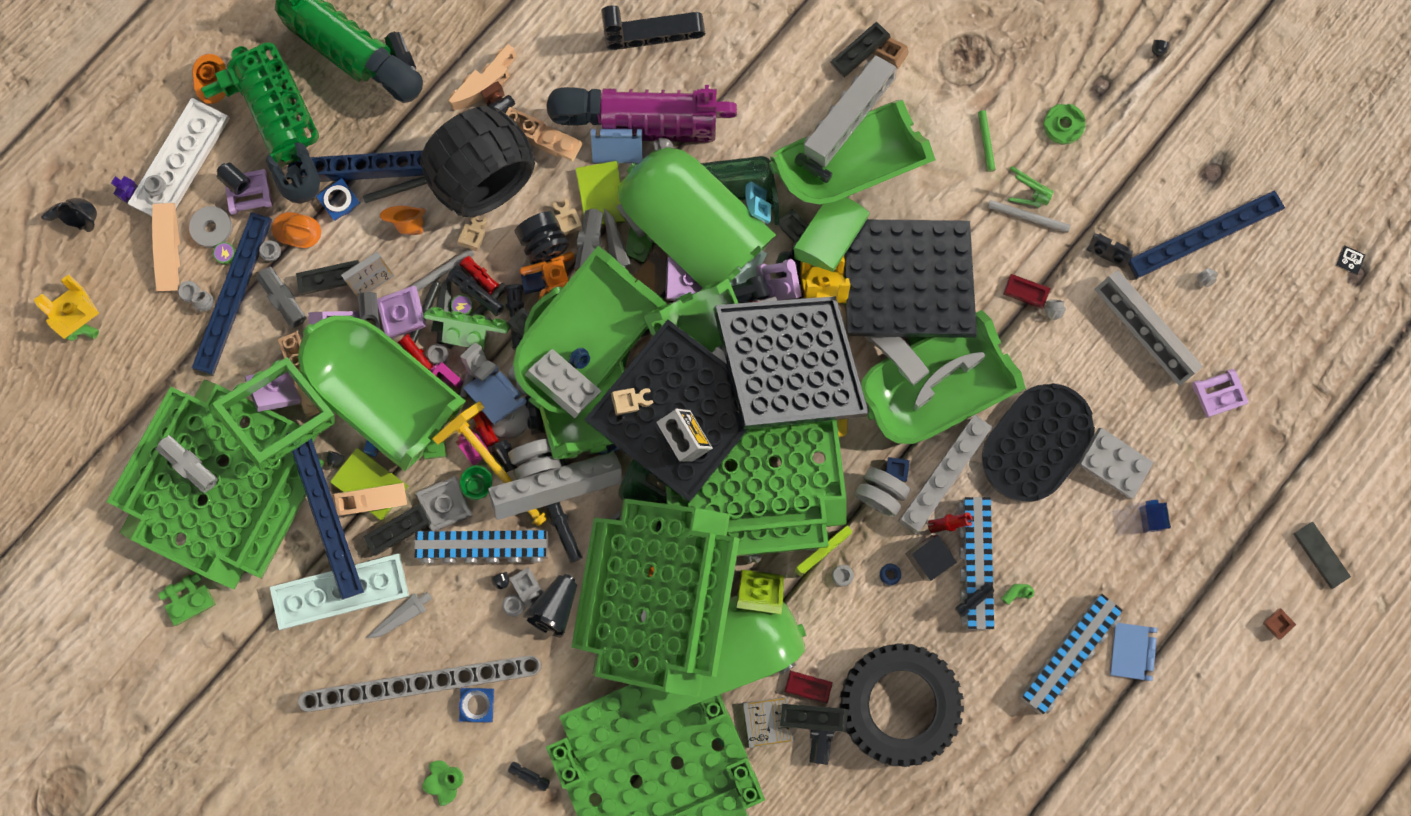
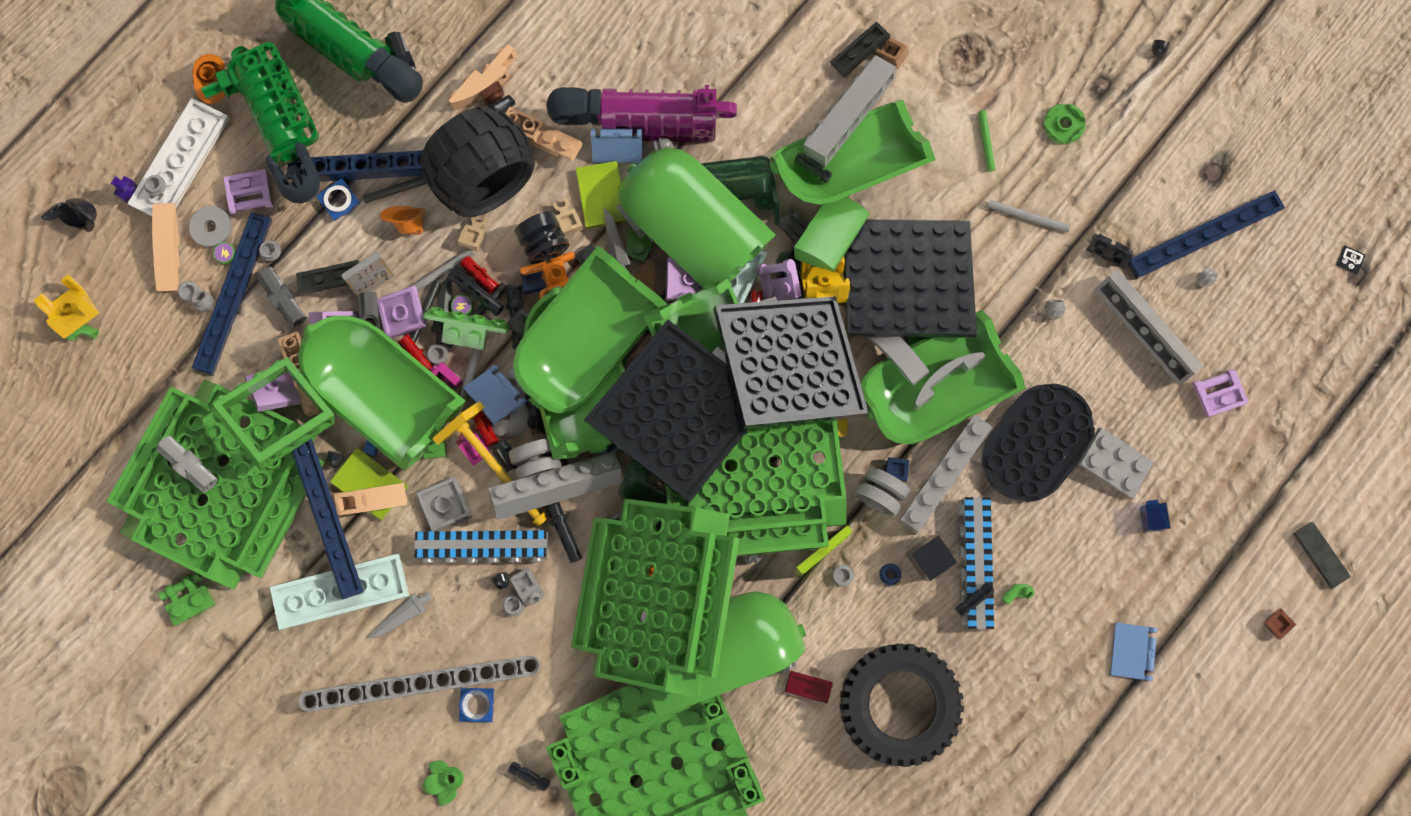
(232, 178): black brick -> none
(296, 230): orange piece -> none
(397, 529): pearl dark grey plate -> none
(475, 482): green hair -> none
(476, 362): light grey bracket -> none
(553, 606): black cone -> none
(563, 383): light grey plate -> none
(579, 358): dark blue plate -> none
(589, 236): dark grey piece -> none
(627, 401): tan plate -> none
(650, 30): black beam -> none
(684, 435): light grey piece -> none
(753, 289): black piece -> none
(757, 202): medium azure slope -> none
(761, 591): lime tile -> none
(764, 723): light grey tile -> none
(814, 717): pearl dark grey plate -> none
(820, 746): black piece -> none
(950, 522): red pin -> none
(1026, 291): dark red tile -> none
(1041, 193): bright green plant -> none
(1070, 654): brick -> none

